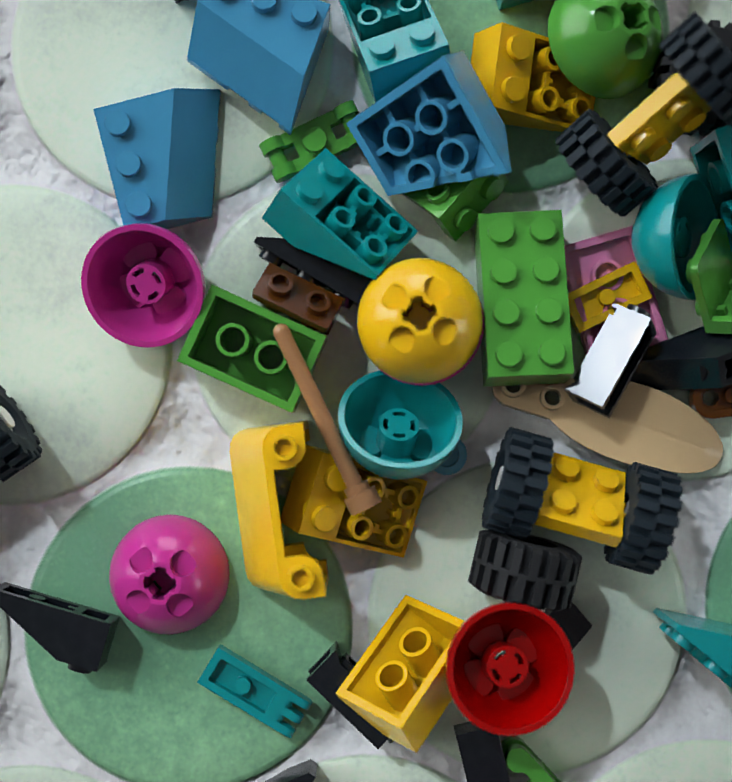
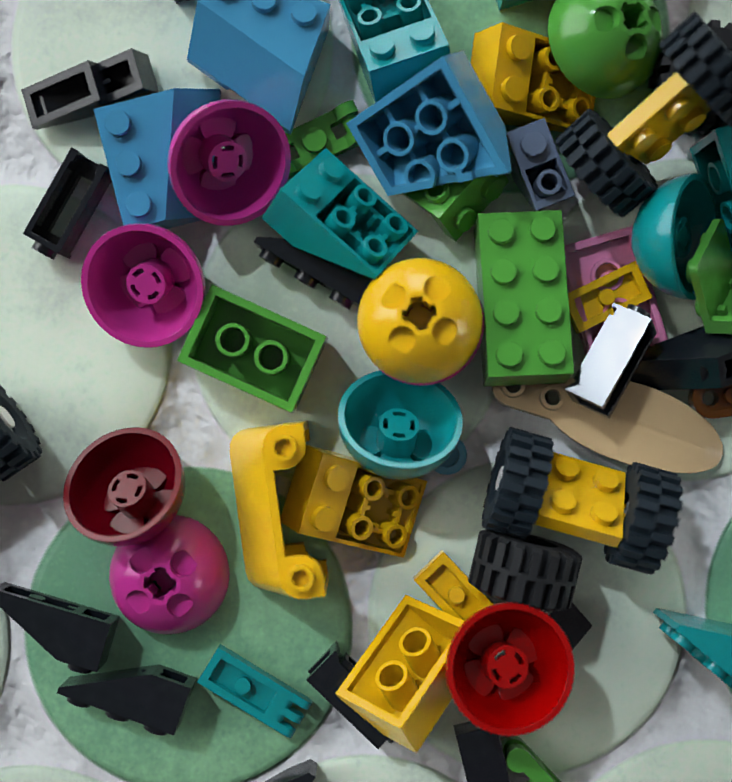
(55, 199): none -> black window
(88, 86): none -> black slope
(125, 487): none -> dark red piece
(140, 694): none -> black slope
(243, 173): none -> dark pink piece
(297, 298): reddish brown bracket -> none
(358, 492): medium nougat piece -> none
(450, 587): none -> yellow plate
(537, 165): none -> sand blue slope

